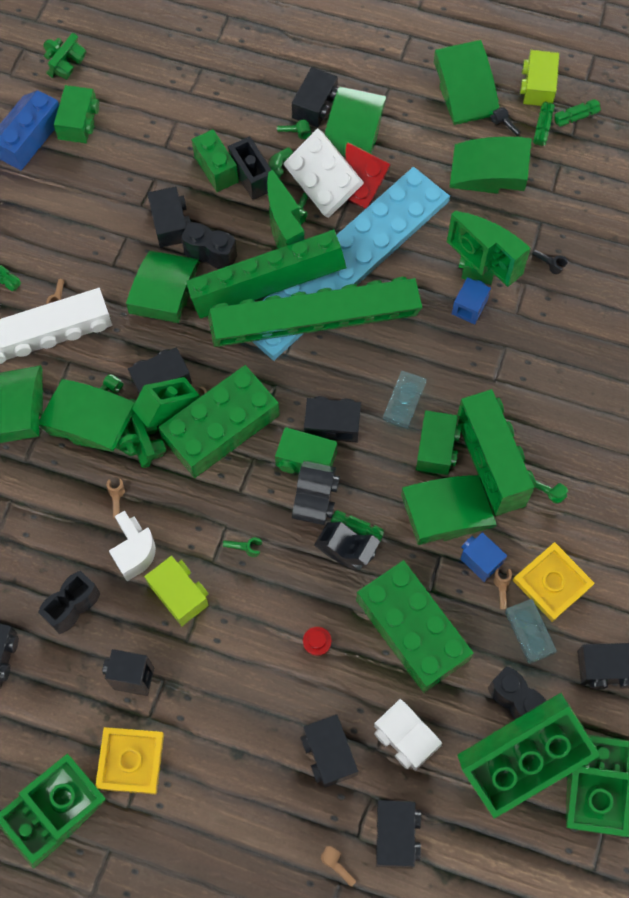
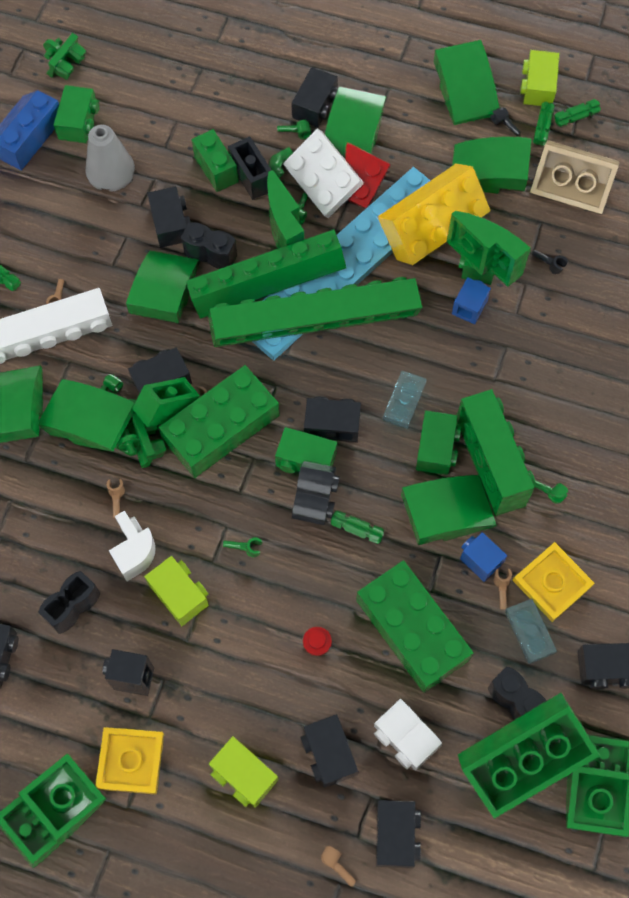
(107, 160): none -> light grey cone
(243, 772): none -> lime brick
(346, 546): black brick -> none
(423, 218): none -> yellow brick
(574, 176): none -> tan slope

